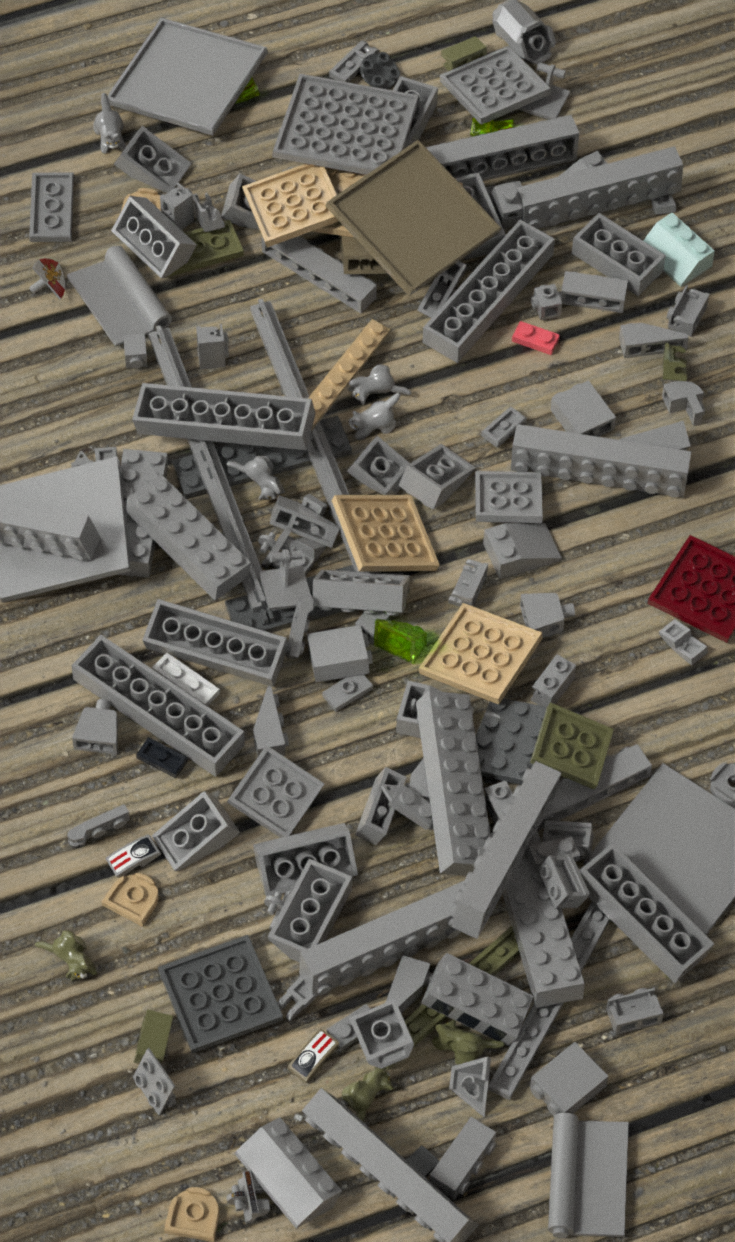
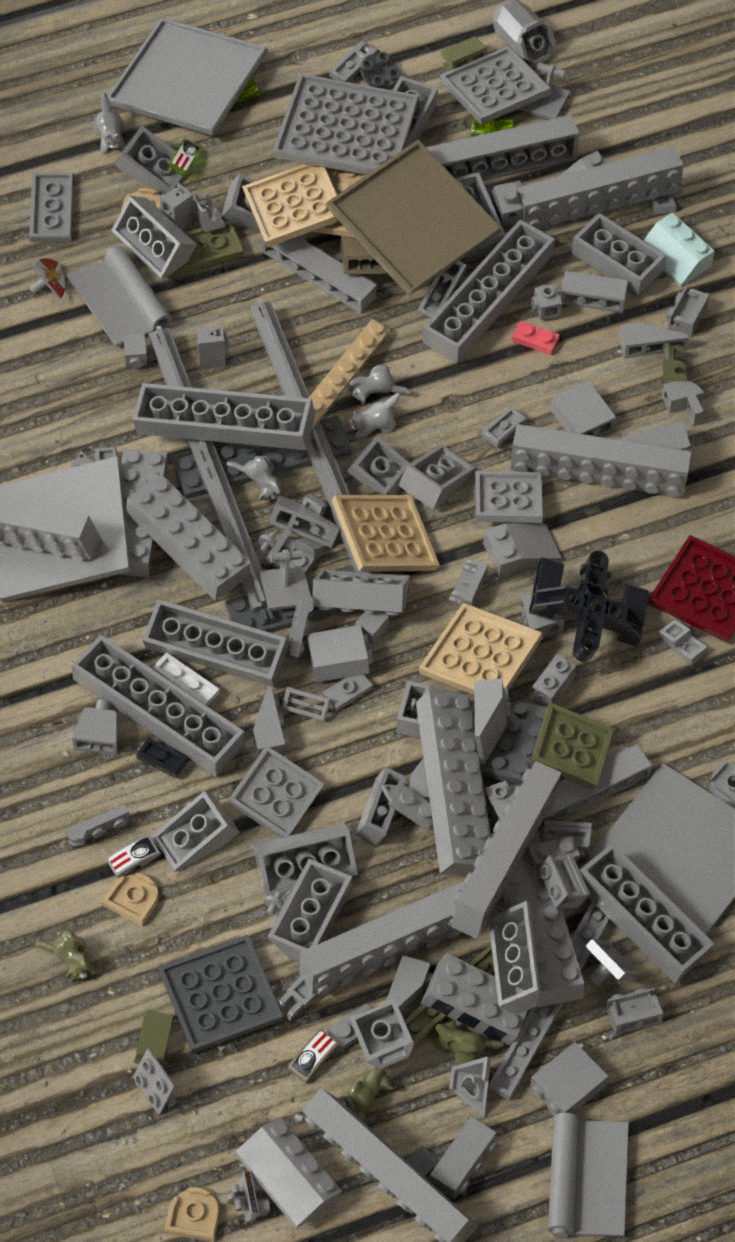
(184, 157): none -> slope
(287, 698): none -> light grey tile
(400, 639): clear neon green slope -> none
(491, 715): none -> light grey slope
(515, 958): none -> light grey slope
(552, 599): none -> black piece
(612, 963): none -> light grey tile

